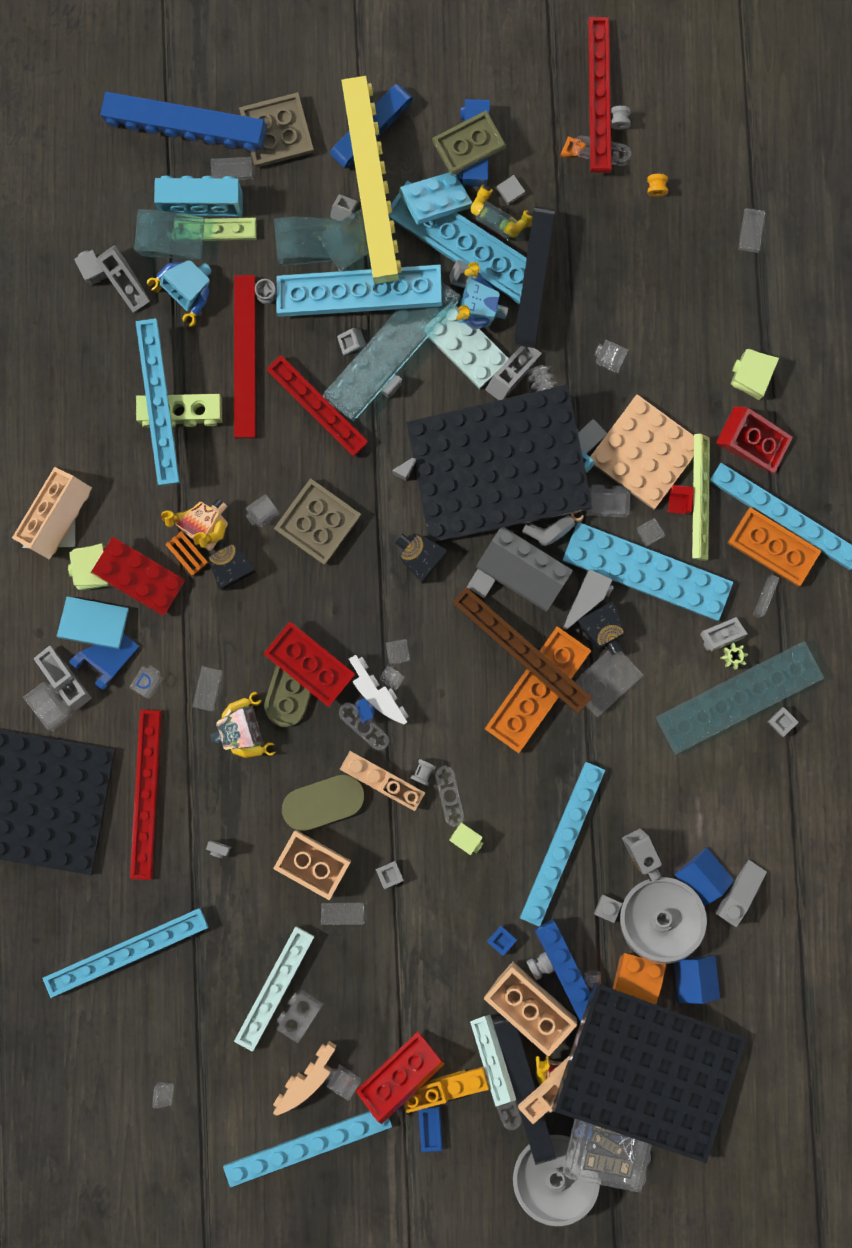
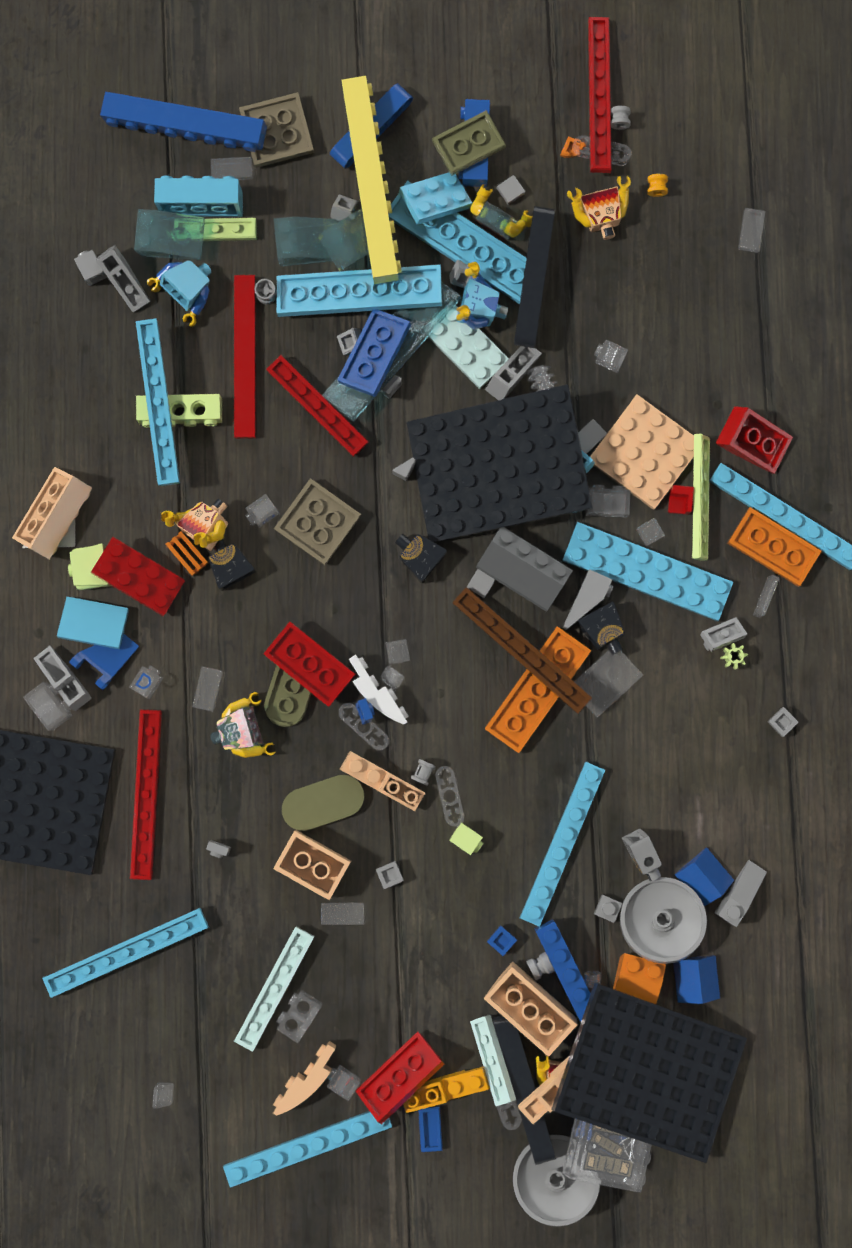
(374, 352): none -> blue plate
(553, 532): light grey arm -> none
(602, 208): none -> torso
(739, 697): clear light blue plate -> none
(753, 372): yellowish green torso -> none

